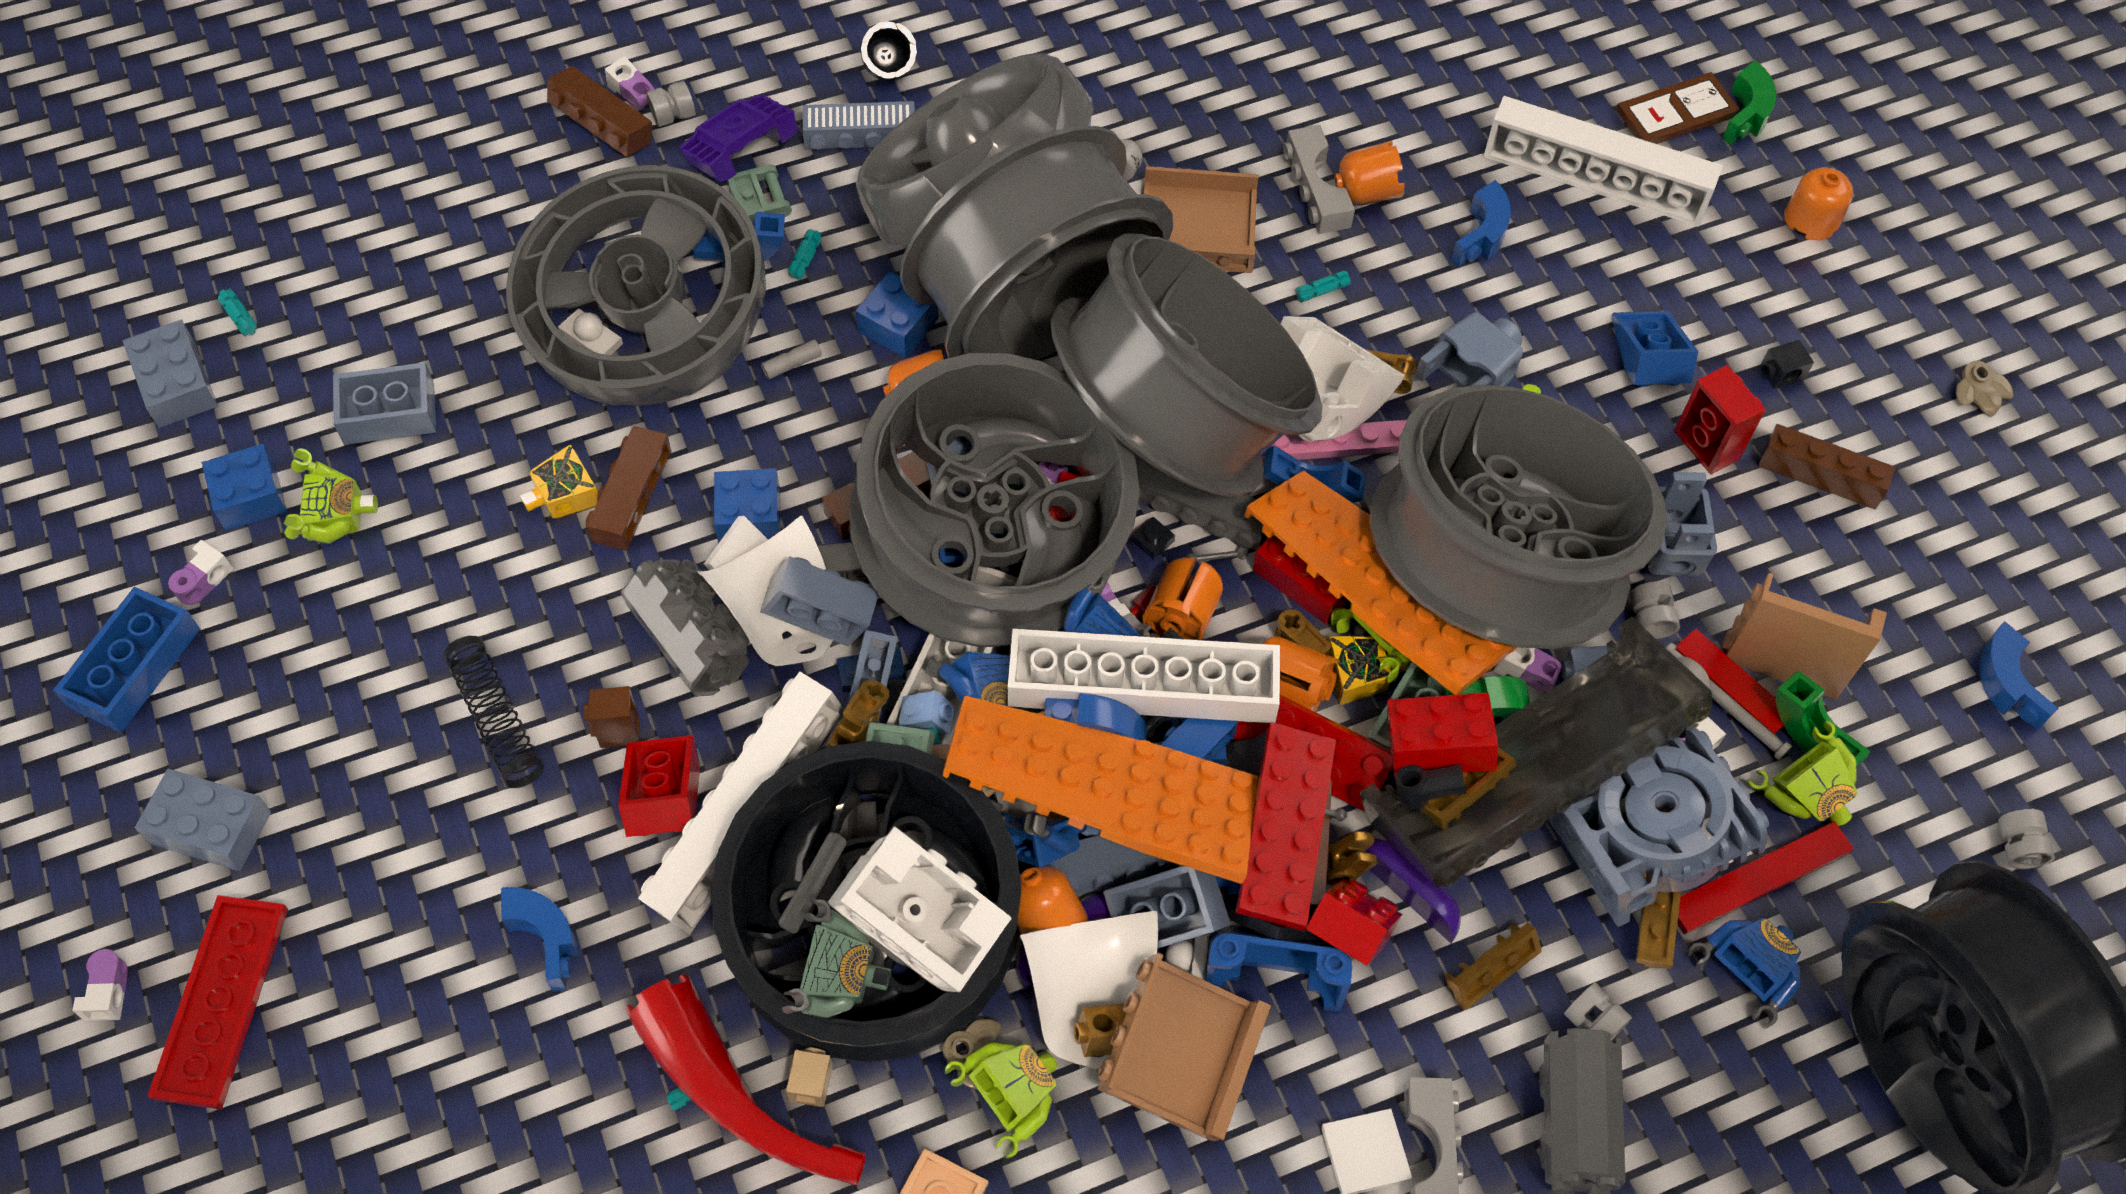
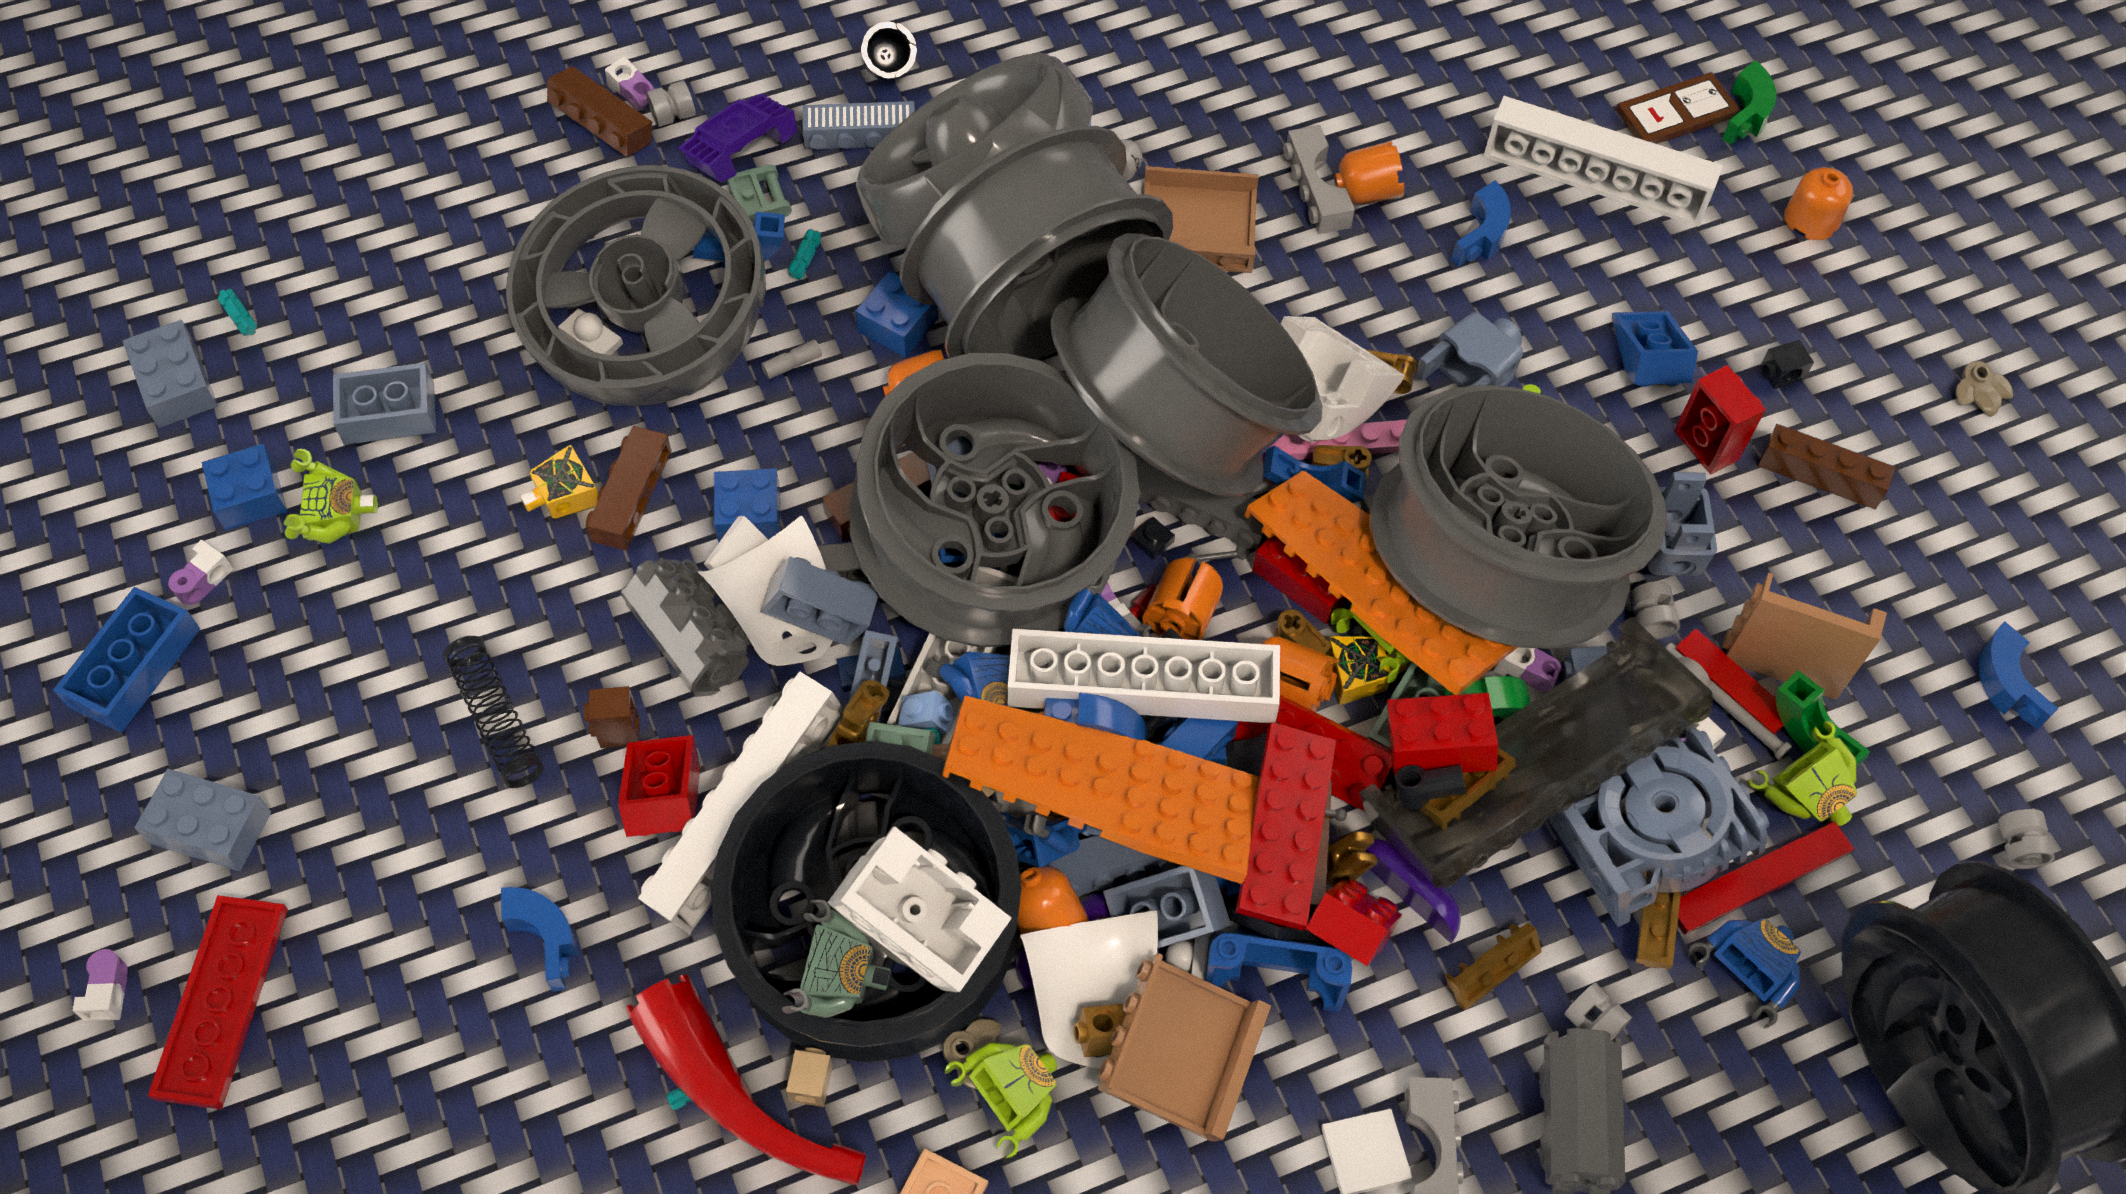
(812, 882): dark grey axle -> none
(1322, 286): teal axle -> none
(1330, 454): none -> pearl gold piece

